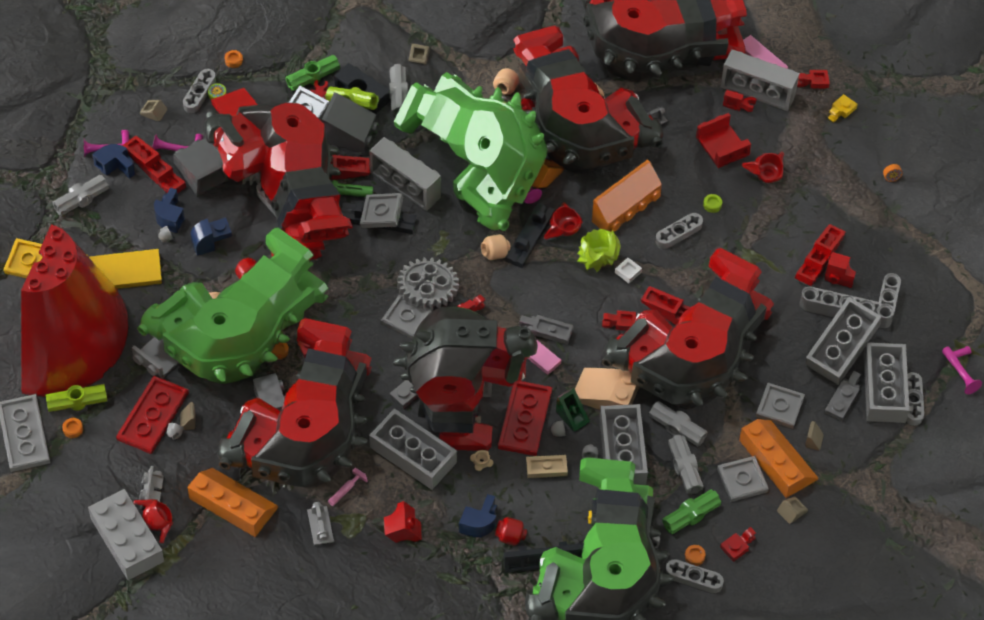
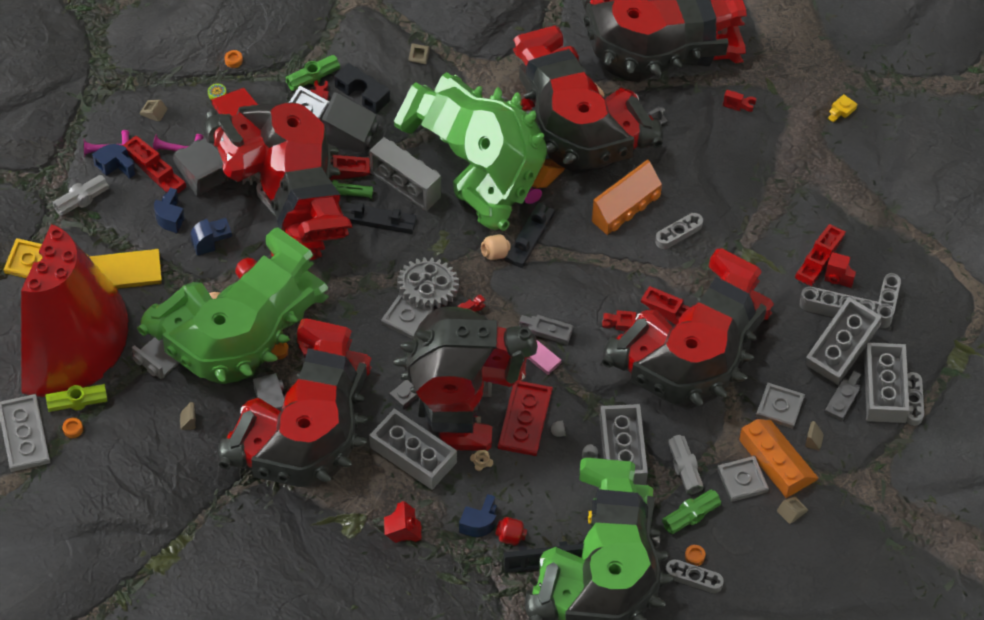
(126, 534): light grey brick -> none
(151, 481): light grey hinge -> none
(152, 414): red tile -> none
(156, 516): red piece -> none
(165, 235): light grey hinge -> none
(174, 430): light grey hinge -> none
(199, 98): light grey beam -> none
(231, 501): orange slope -> none
(320, 524): light grey hinge -> none
(347, 486): bright pink piece -> none
(365, 99): lime piece -> none
(381, 210): light grey tile -> none
(397, 87): light grey piece -> none
(506, 80): light nougat head -> none
(546, 466): tan plate -> none
(564, 222): red piece -> none
(571, 410): dark green slope -> none
(599, 249): lime hair -> none
(605, 387): light nougat slope -> none
(628, 270): white plate -> none
(678, 423): light grey piece -> none
(712, 203): lime tile -> none
(722, 141): red panel -> none
(737, 546): red plate -> none
(757, 50): bright pink tile -> none
(760, 80): light grey brick -> none
(767, 167): red piece -> none
(815, 78): red plate -> none
(892, 172): orange tile -> none
(971, 384): dark pink piece -> none

